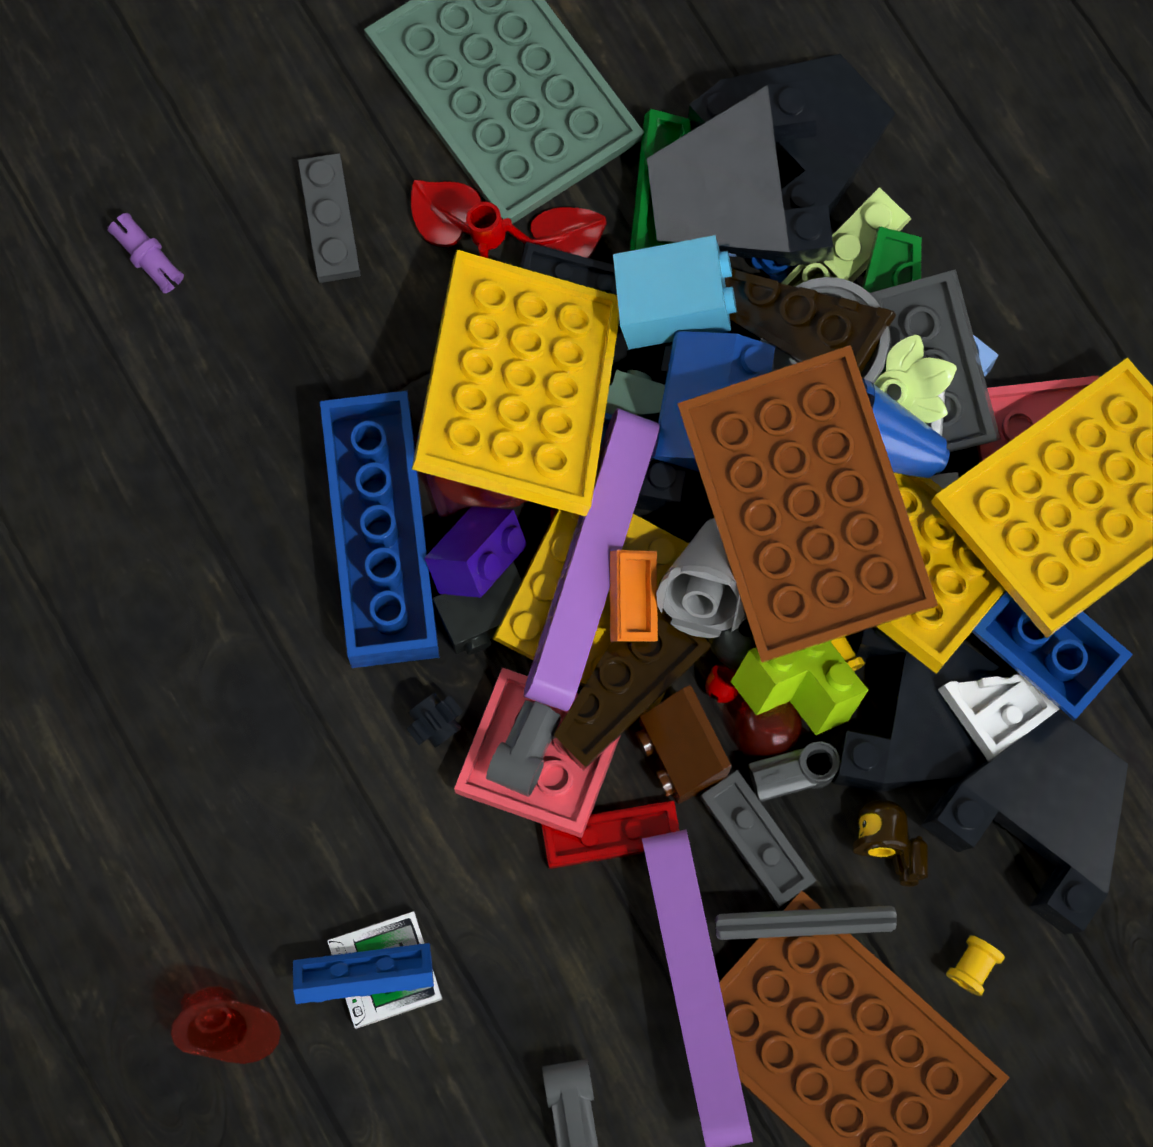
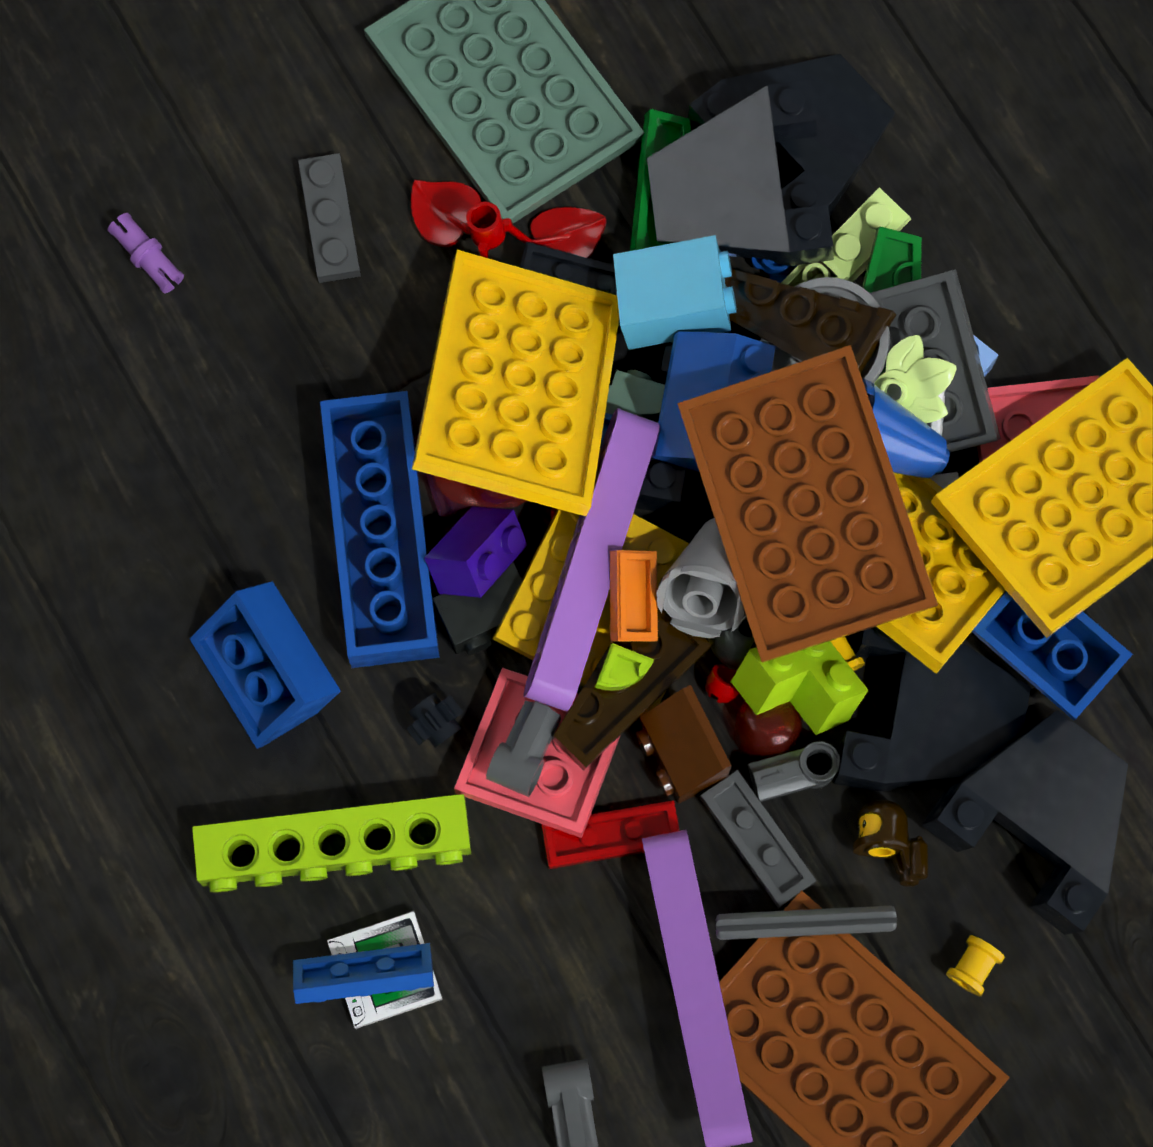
(217, 842): none -> lime brick
(223, 1027): clear red piece -> none
(264, 663): none -> blue slope
(622, 668): none -> lime tile
(997, 710): white wing -> none

